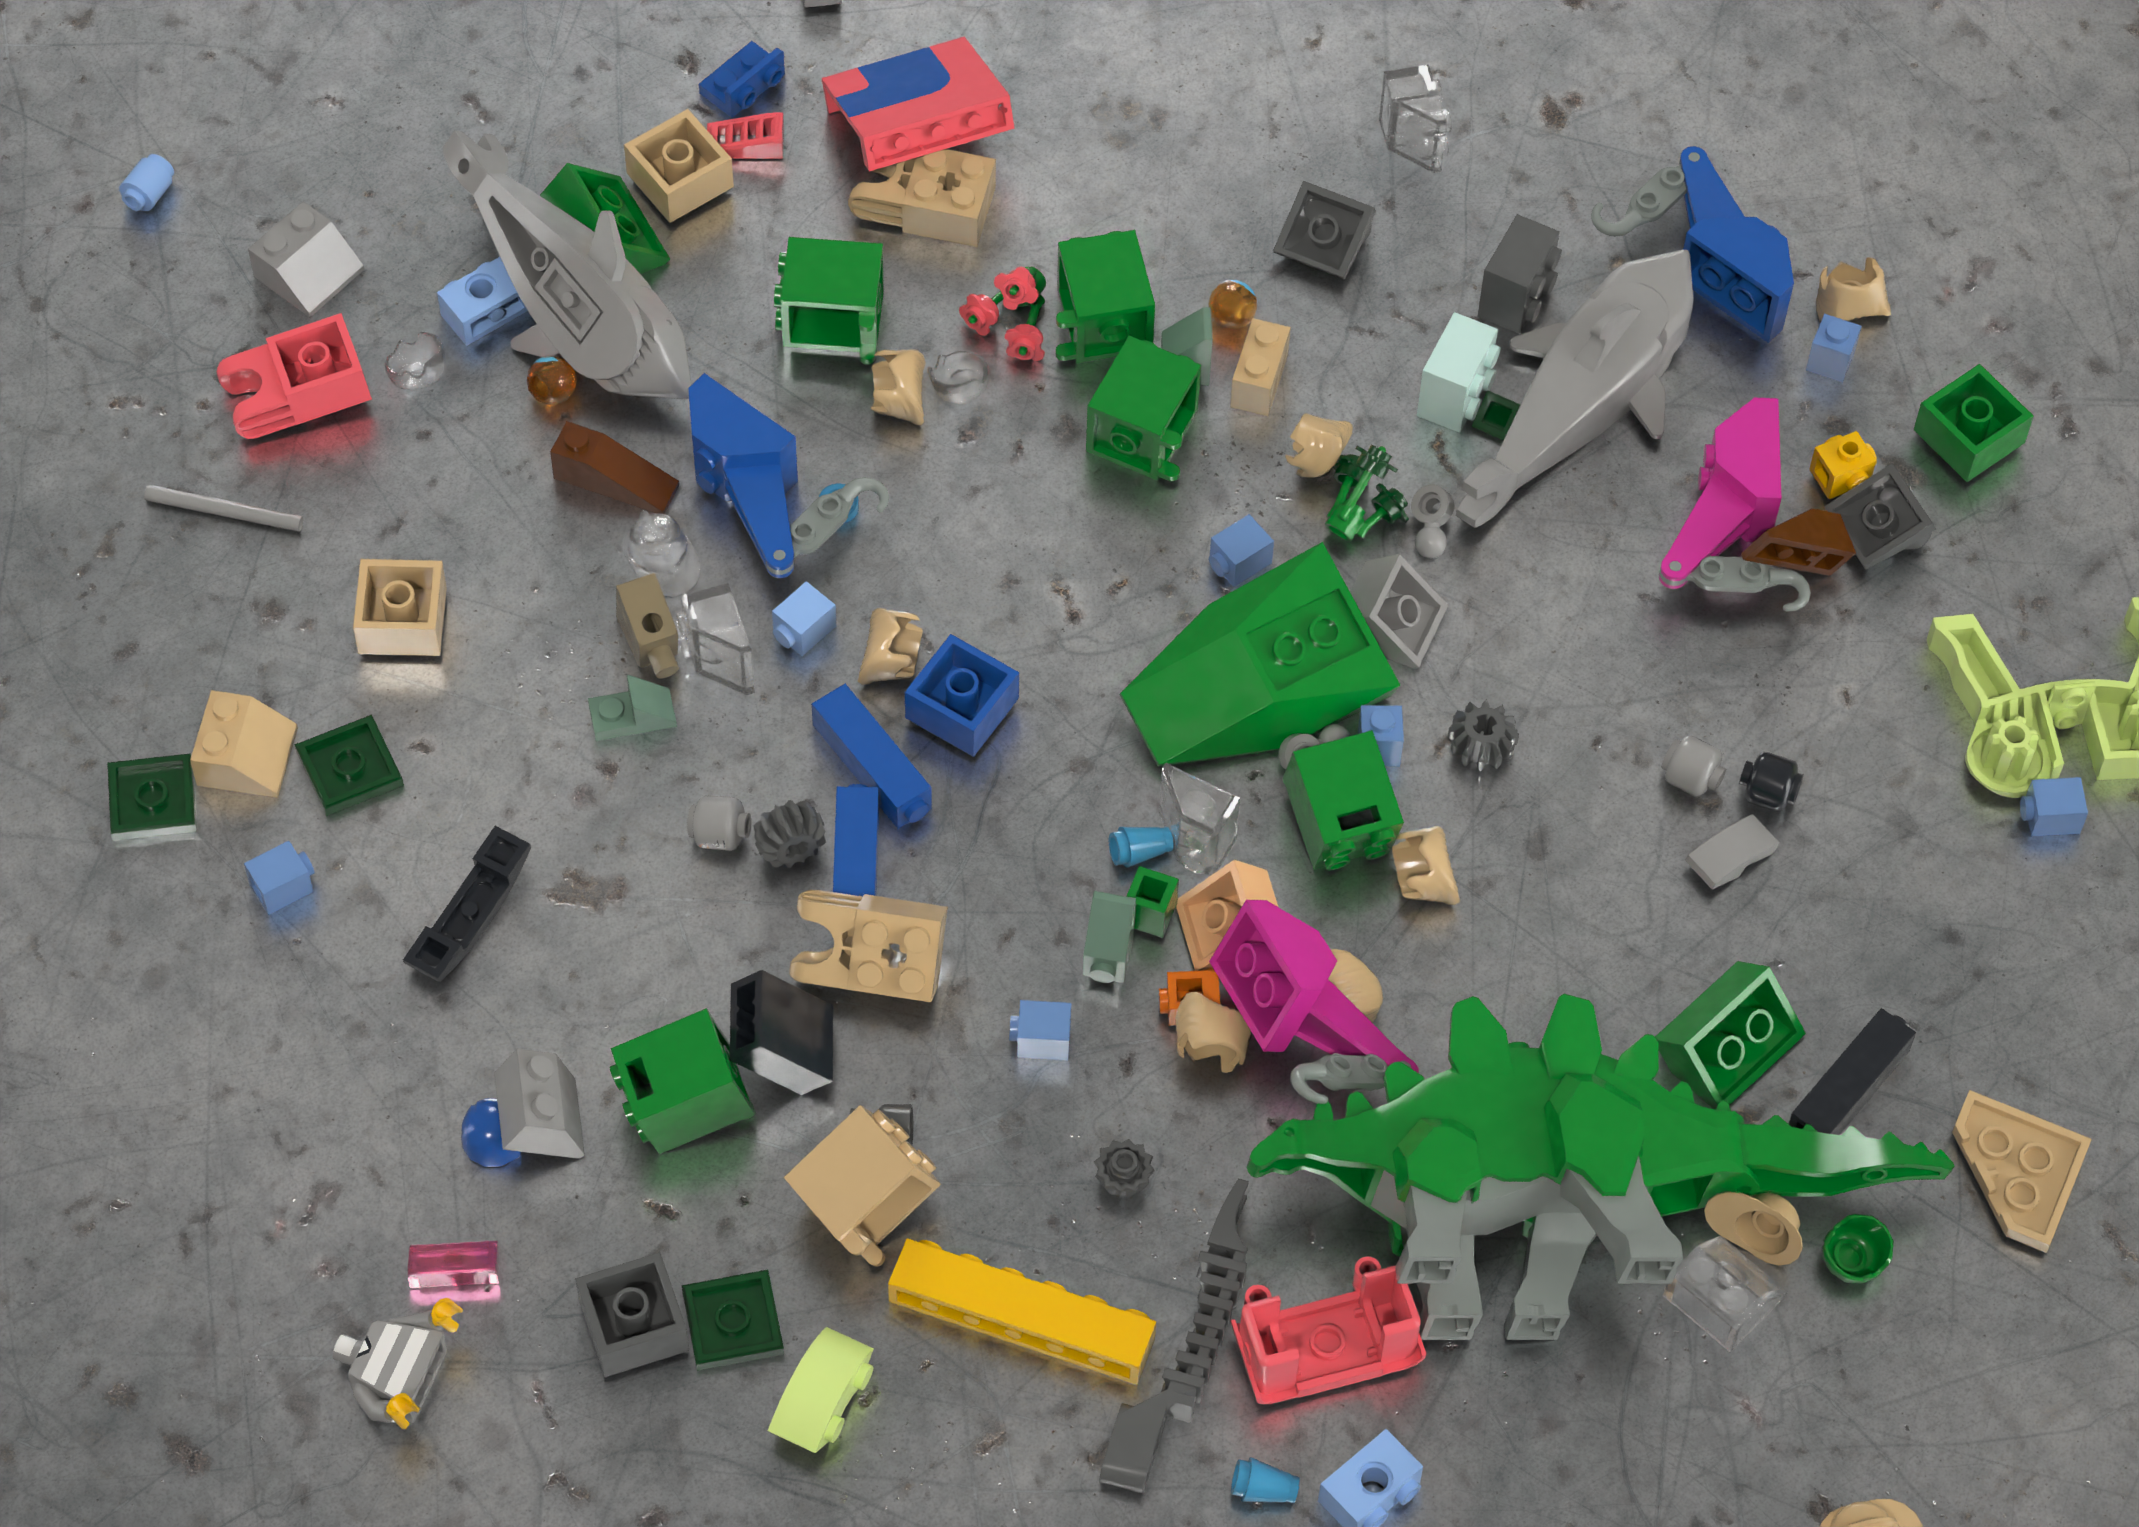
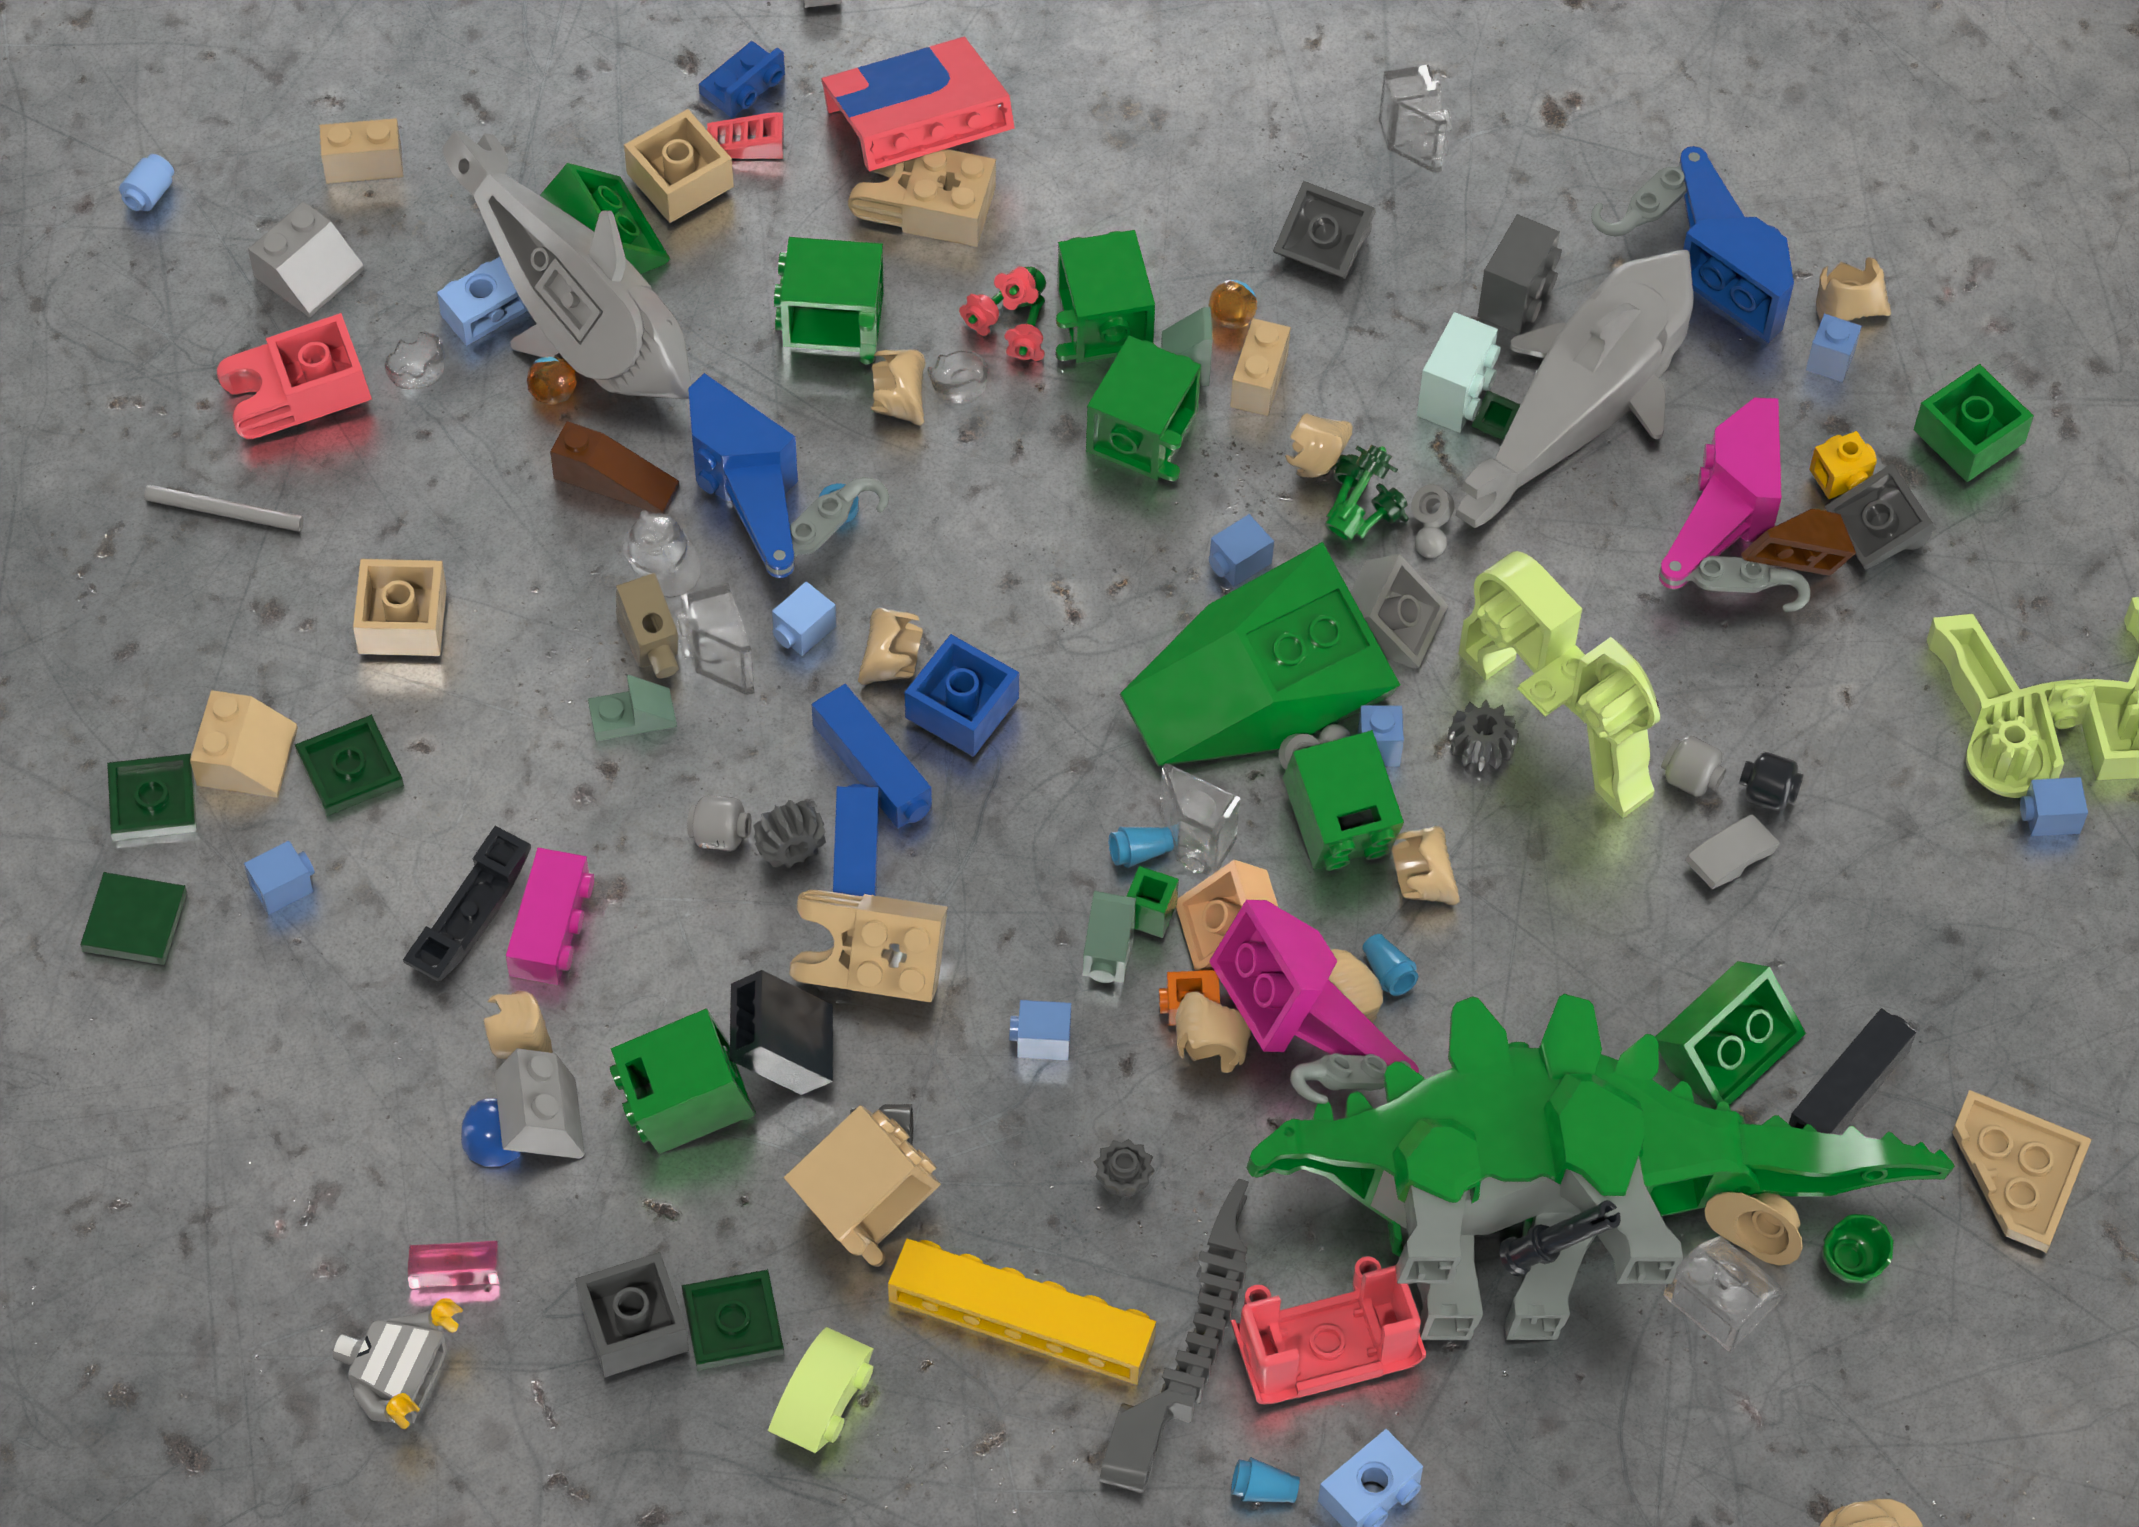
(133, 918): none -> dark green tile
(361, 150): none -> tan brick
(516, 1025): none -> tan hair
(549, 916): none -> dark pink brick
(1390, 965): none -> dark azure cone
(1531, 615): none -> yellowish green animal
(1544, 1242): none -> black pin

